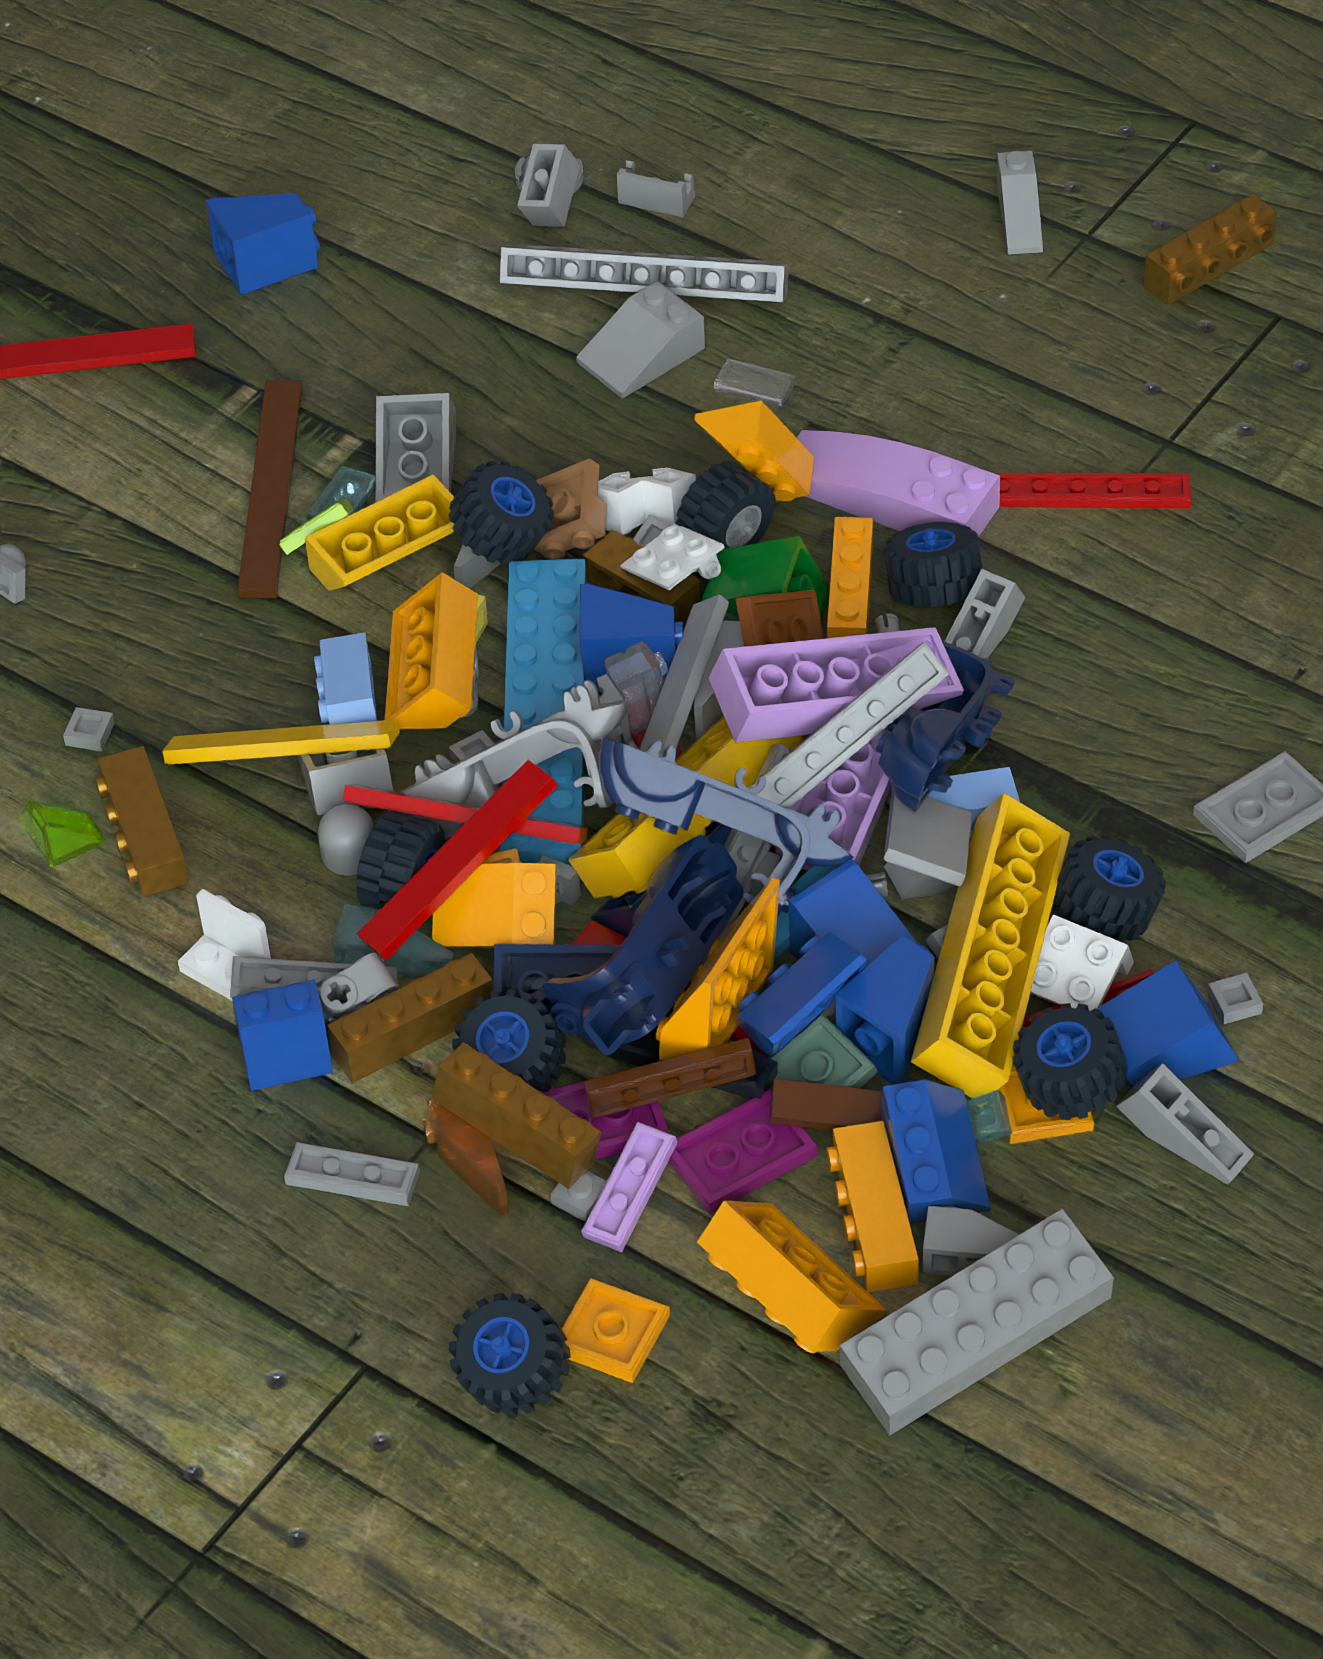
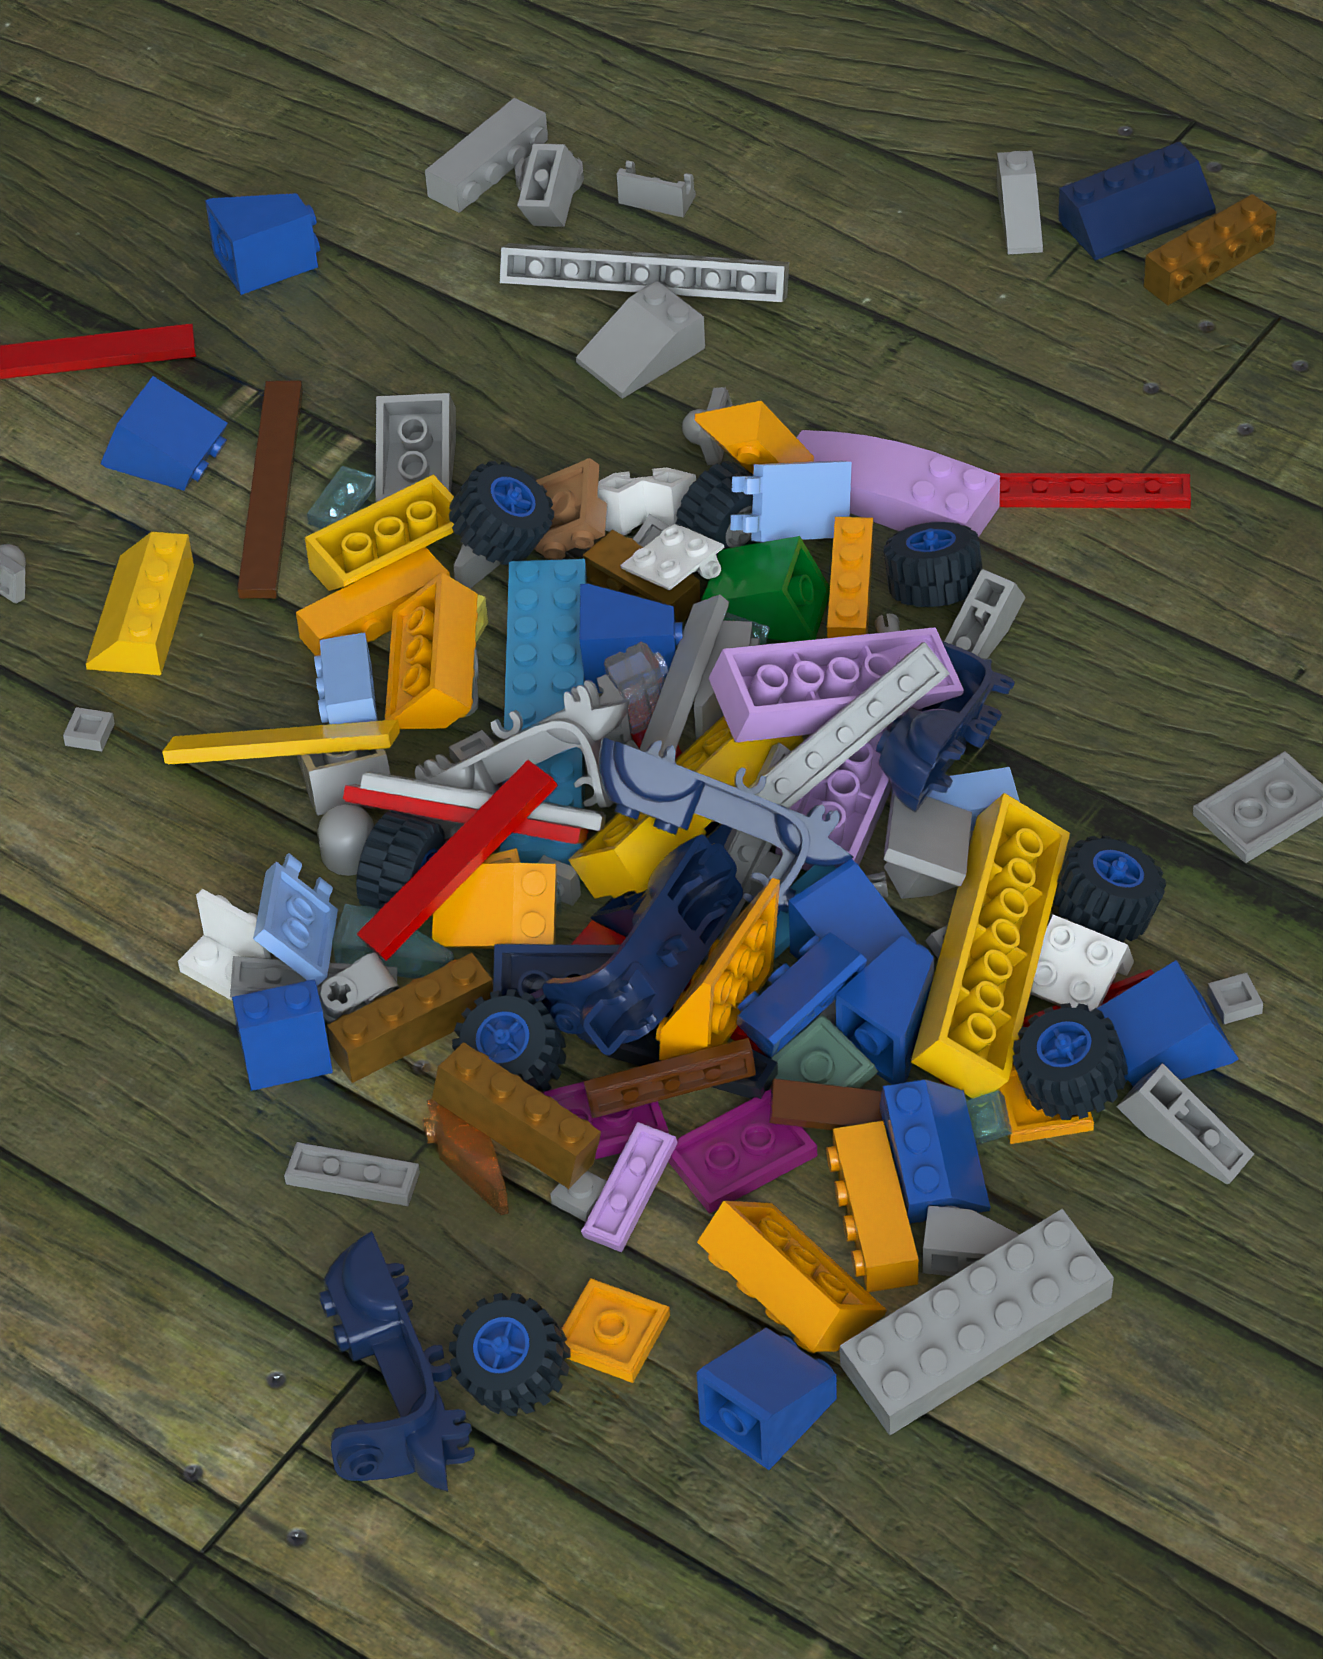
(59, 832): clear neon green slope -> none
(142, 822): pearl gold brick -> none
(143, 605): none -> yellow slope
(165, 438): none -> blue slope
(296, 920): none -> light blue tile
(323, 519): lime tile -> none
(367, 602): none -> light orange brick
(376, 1323): none -> dark blue piece
(476, 799): none -> tile
(486, 155): none -> light grey brick
(695, 434): none -> light grey tile
(754, 383): clear tile -> none
(764, 1395): none -> blue slope
(779, 618): dark orange tile -> none
(794, 499): none -> light blue tile
(1135, 201): none -> dark blue slope

